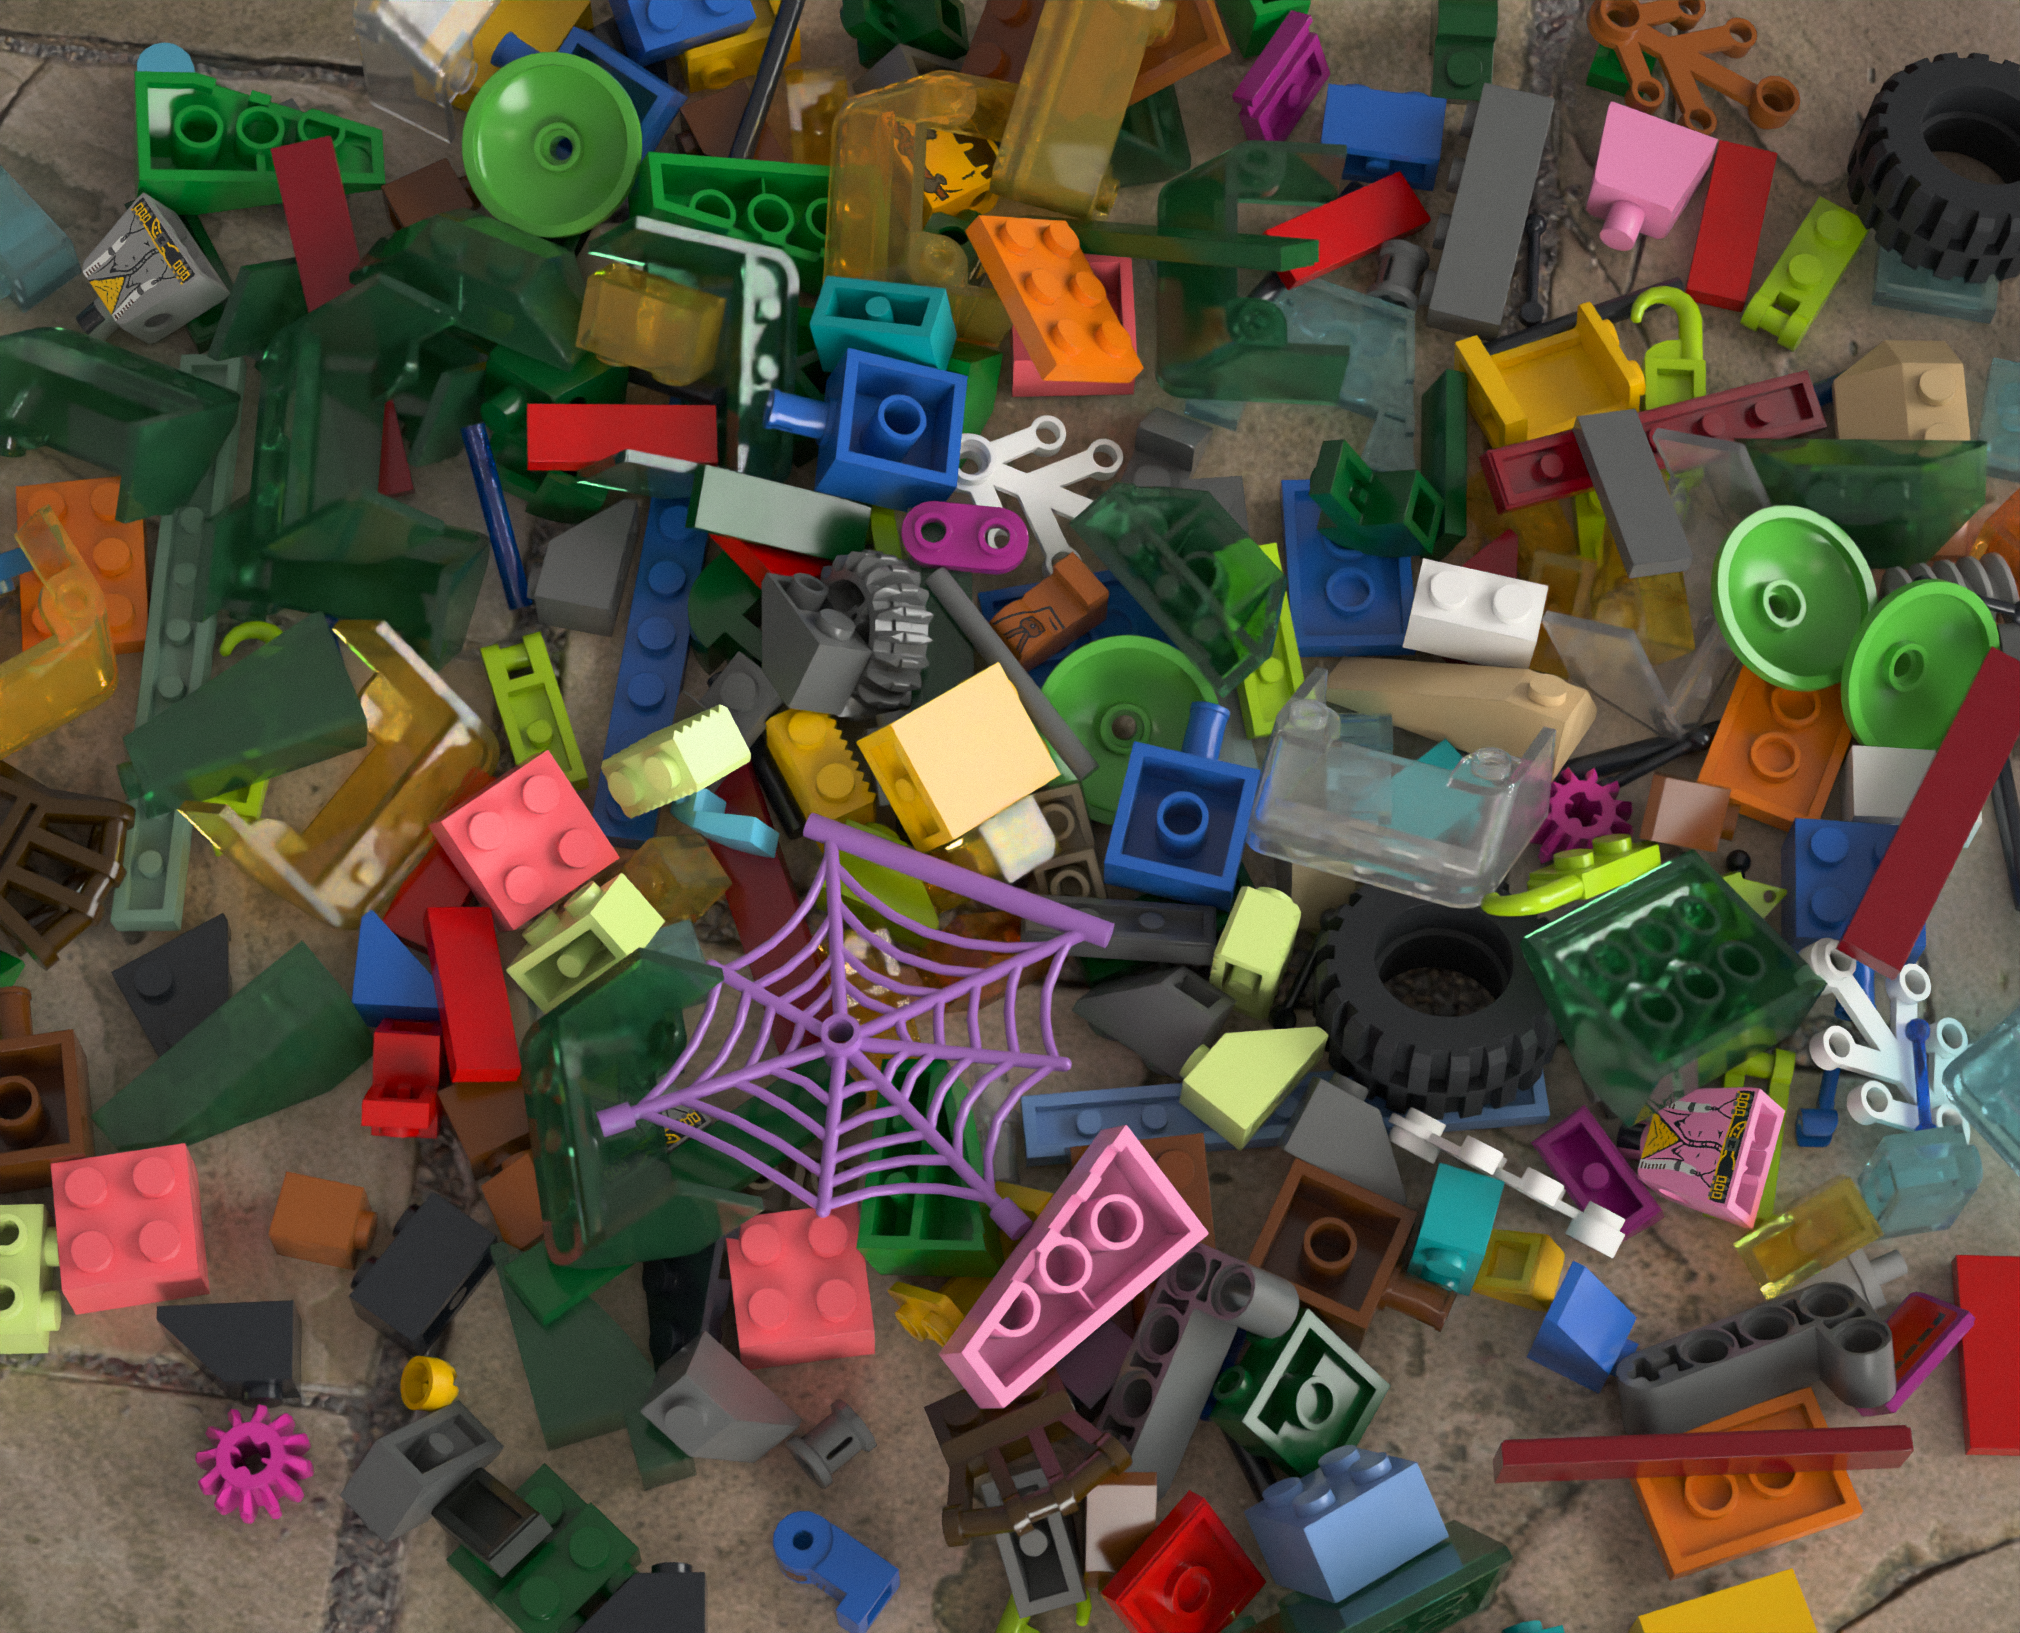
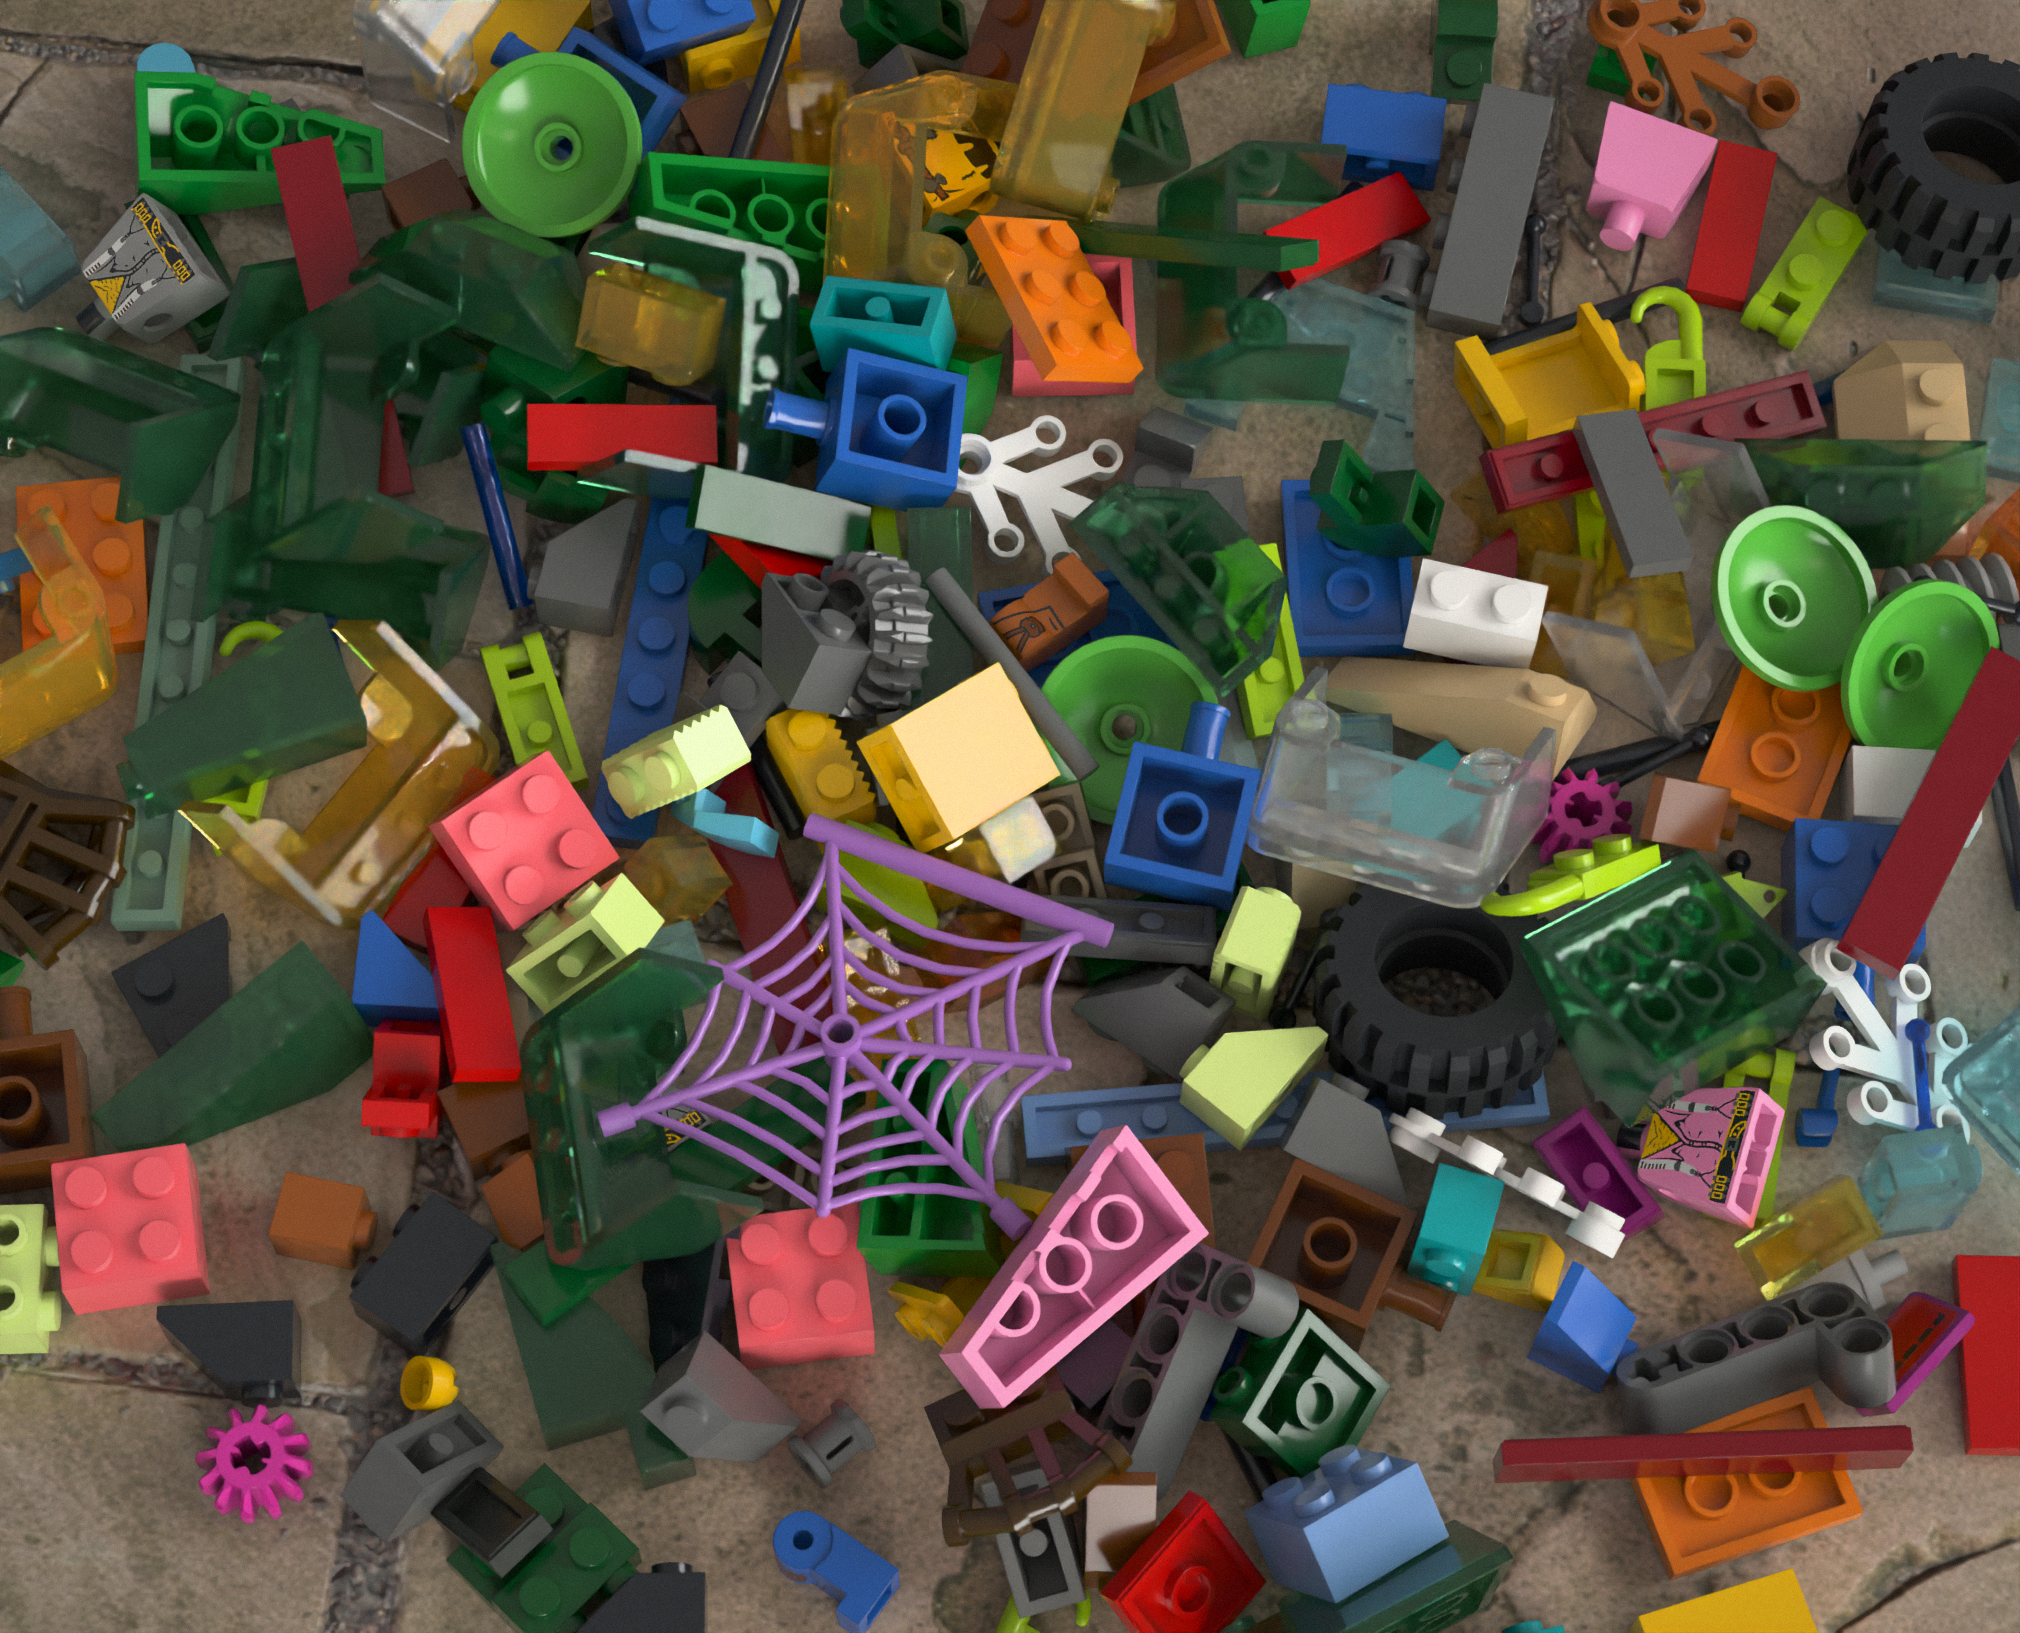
(964, 540): magenta plate -> none
(1282, 81): magenta plate -> none
(1446, 455): dark green tile -> none

